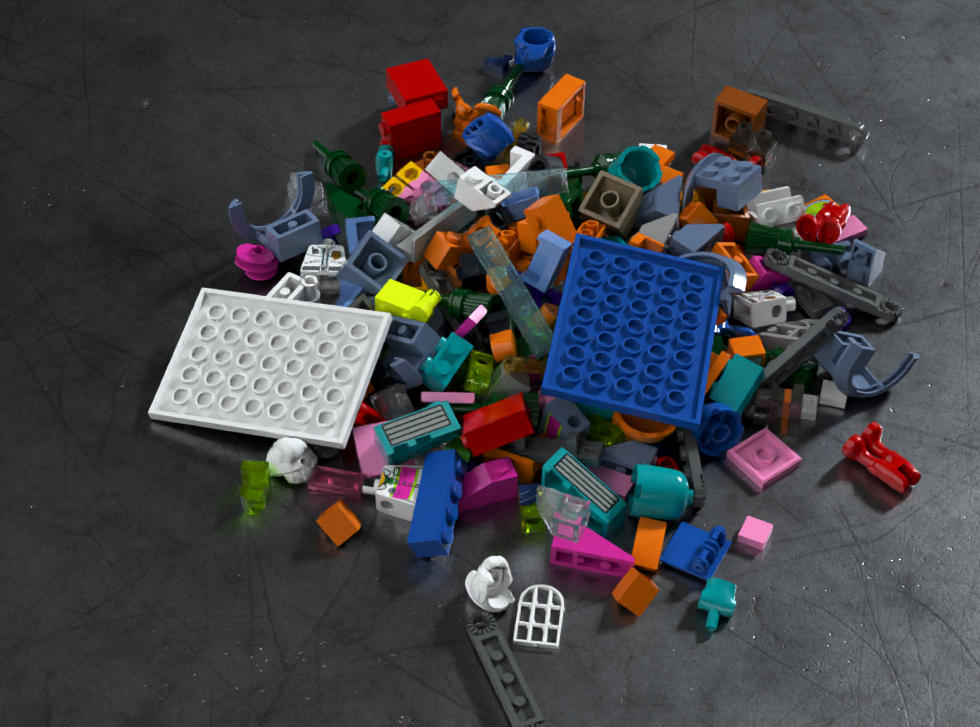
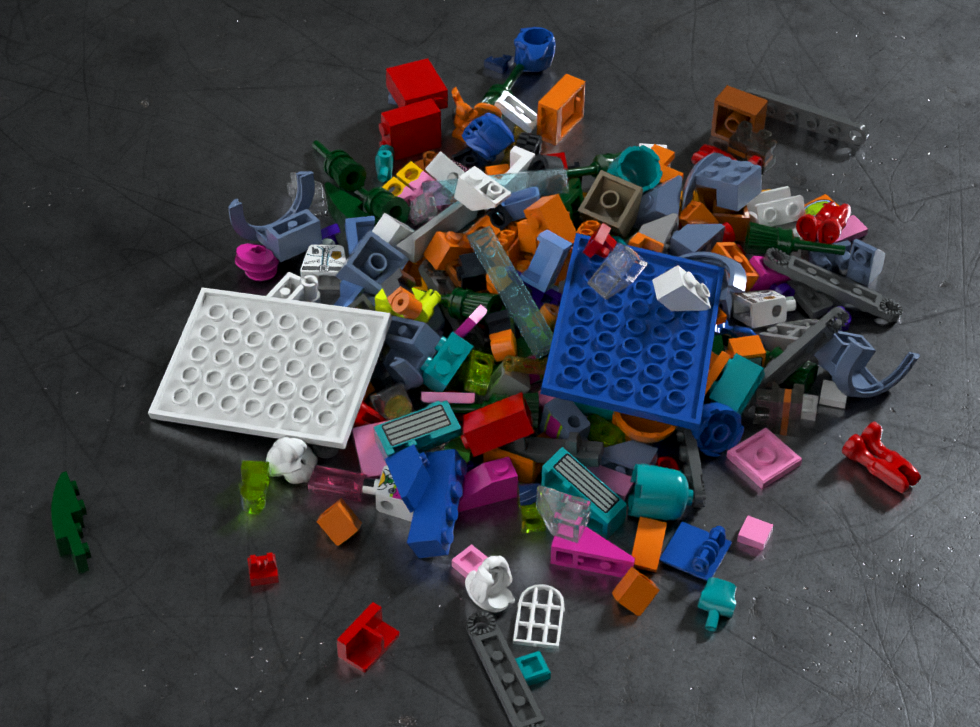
(68, 522): none -> dark green slope
(263, 569): none -> red tile
(366, 639): none -> red panel
(397, 407): none -> clear yellow tile
(400, 294): none -> leg
(410, 475): none -> blue slope
(468, 560): none -> bright pink tile
(517, 112): none -> white tile
(533, 668): none -> teal tile
(600, 242): none -> red tile
(617, 271): none -> clear slope
(681, 291): none -> white slope

